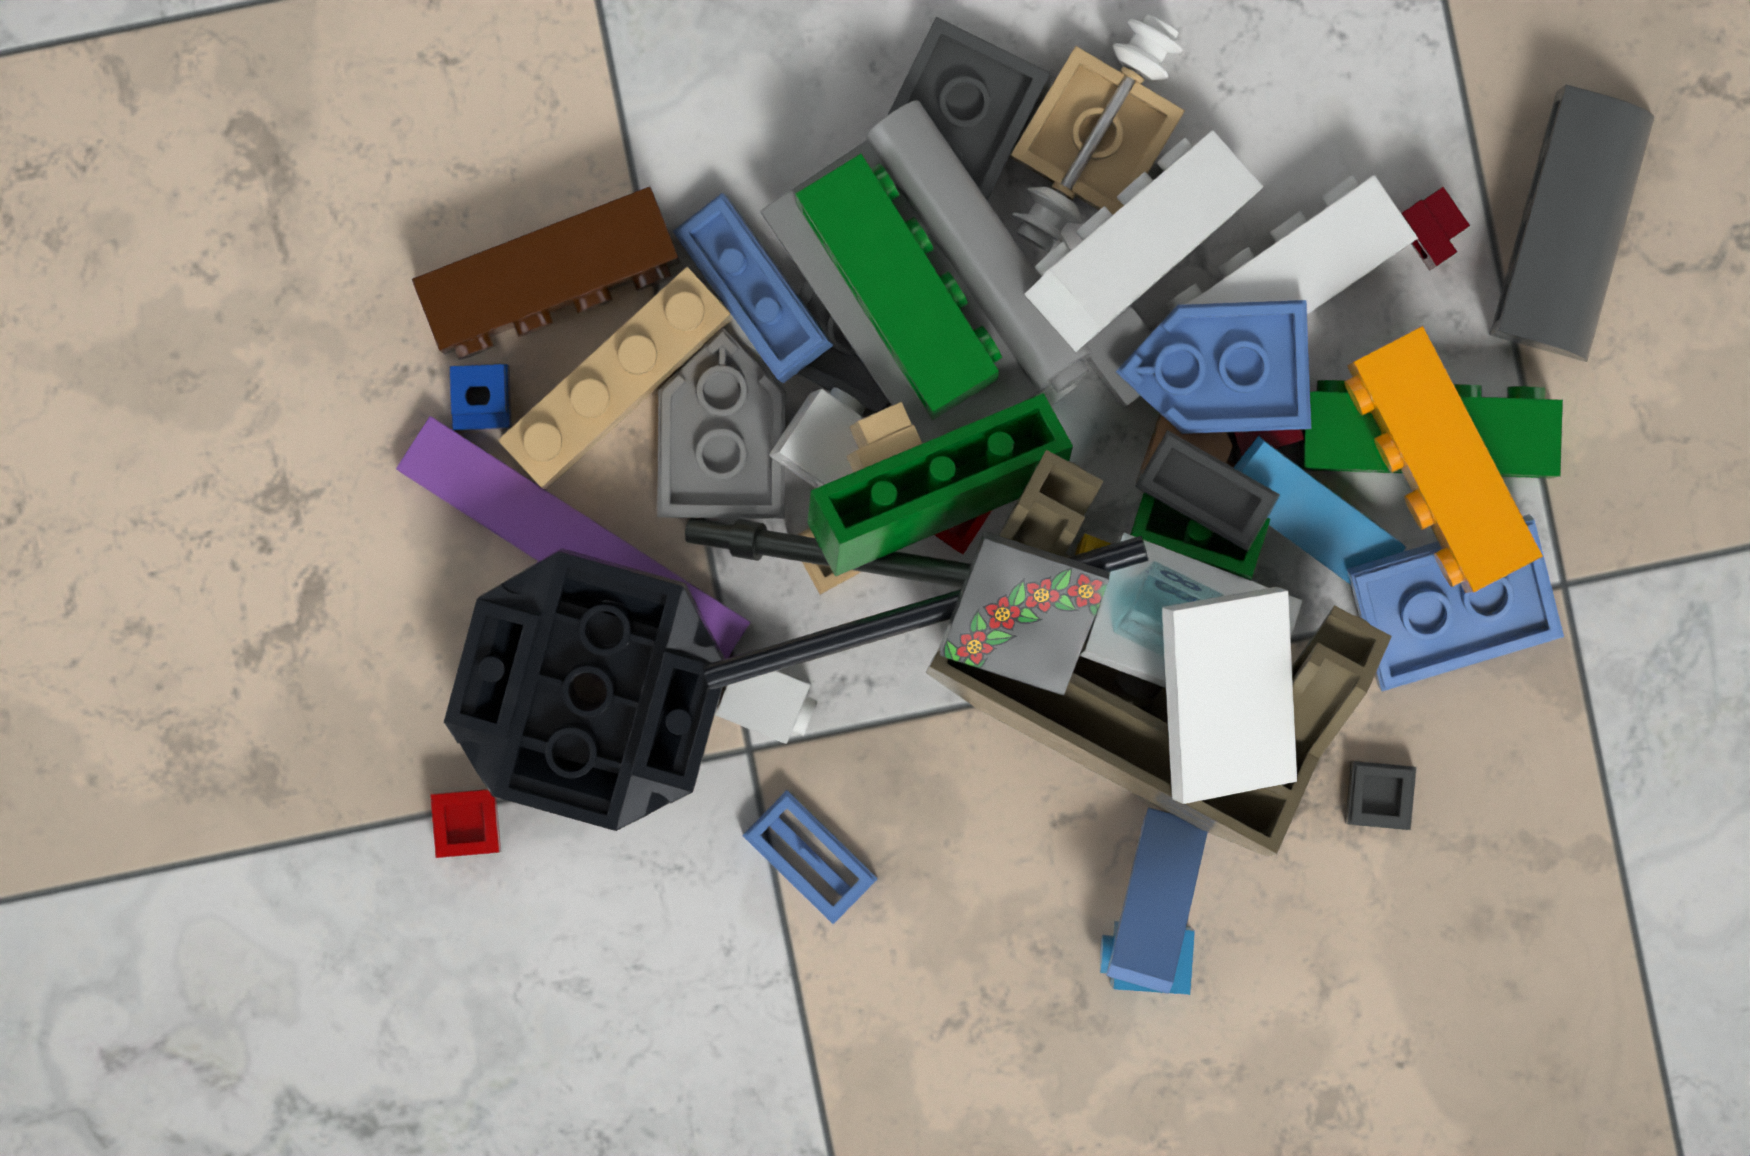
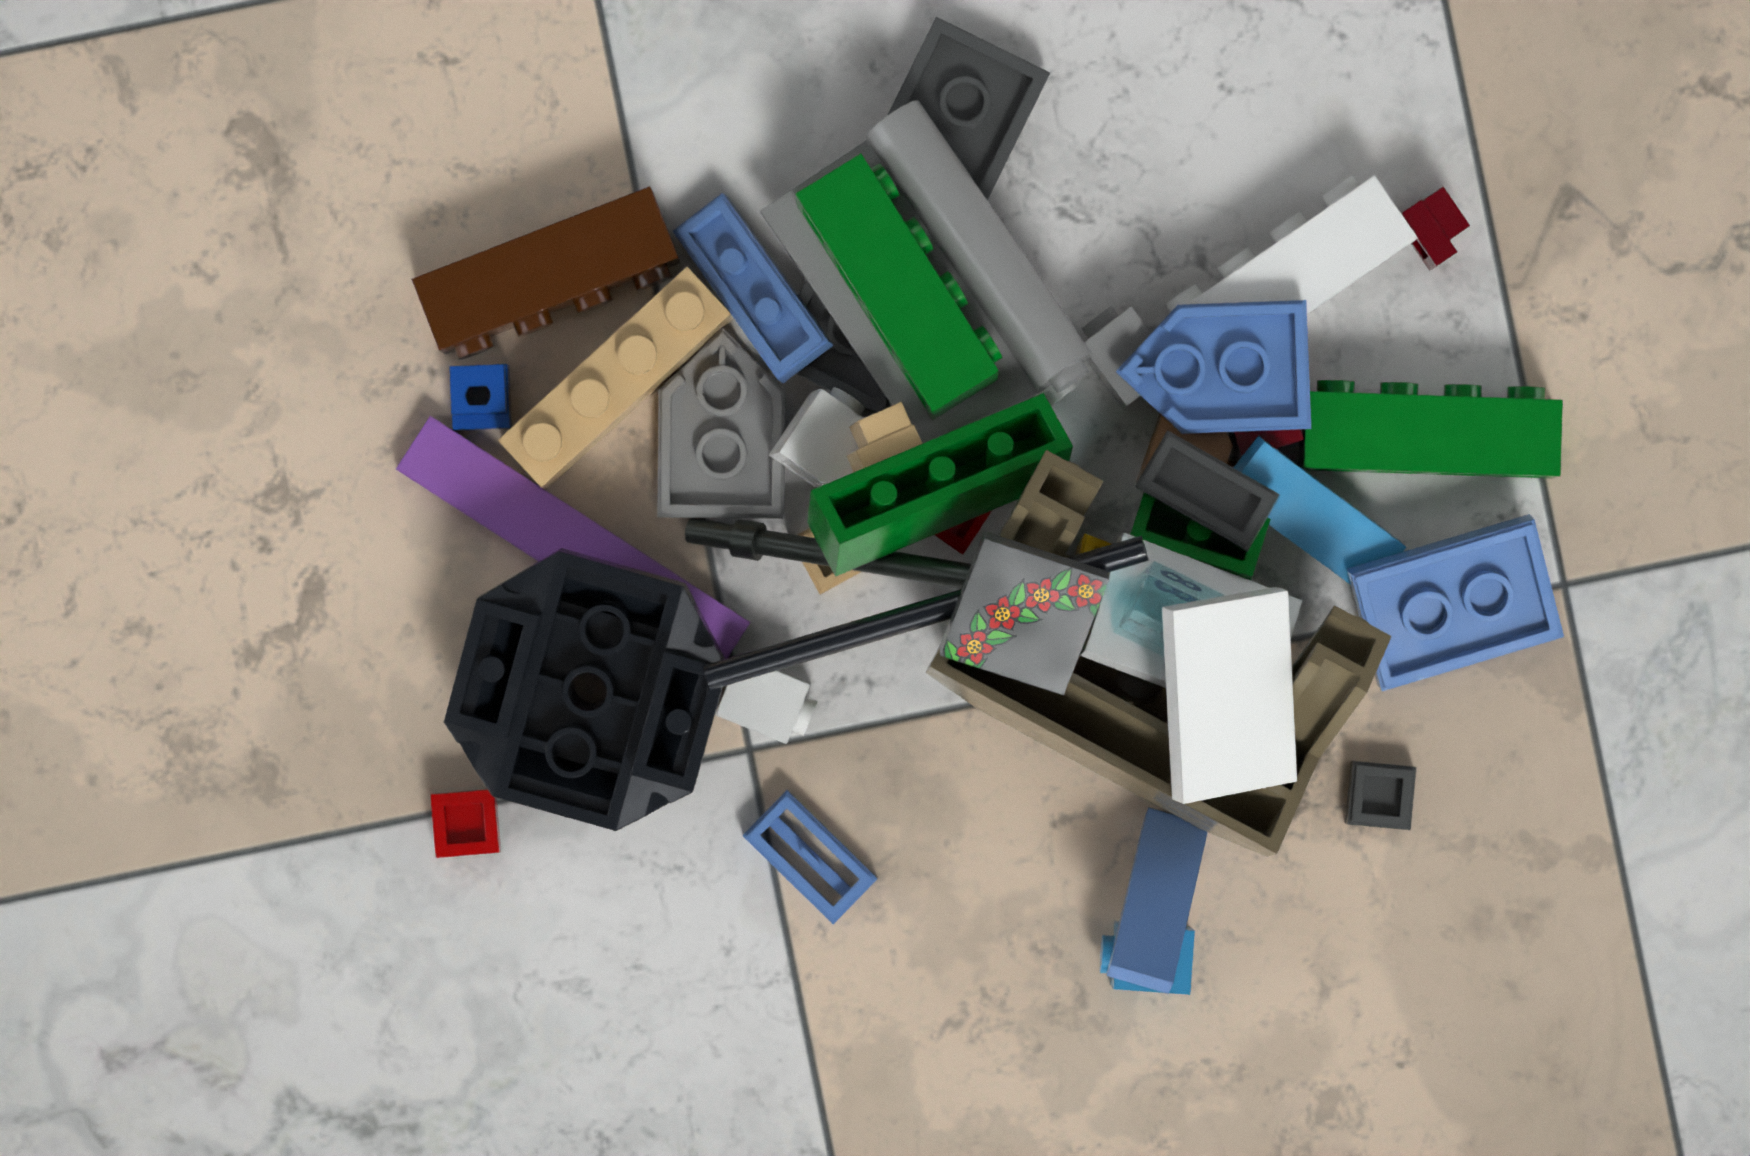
(1096, 131): tan plate -> none
(1142, 240): white brick -> none
(1443, 462): light orange brick -> none
(1572, 222): dark grey brick -> none

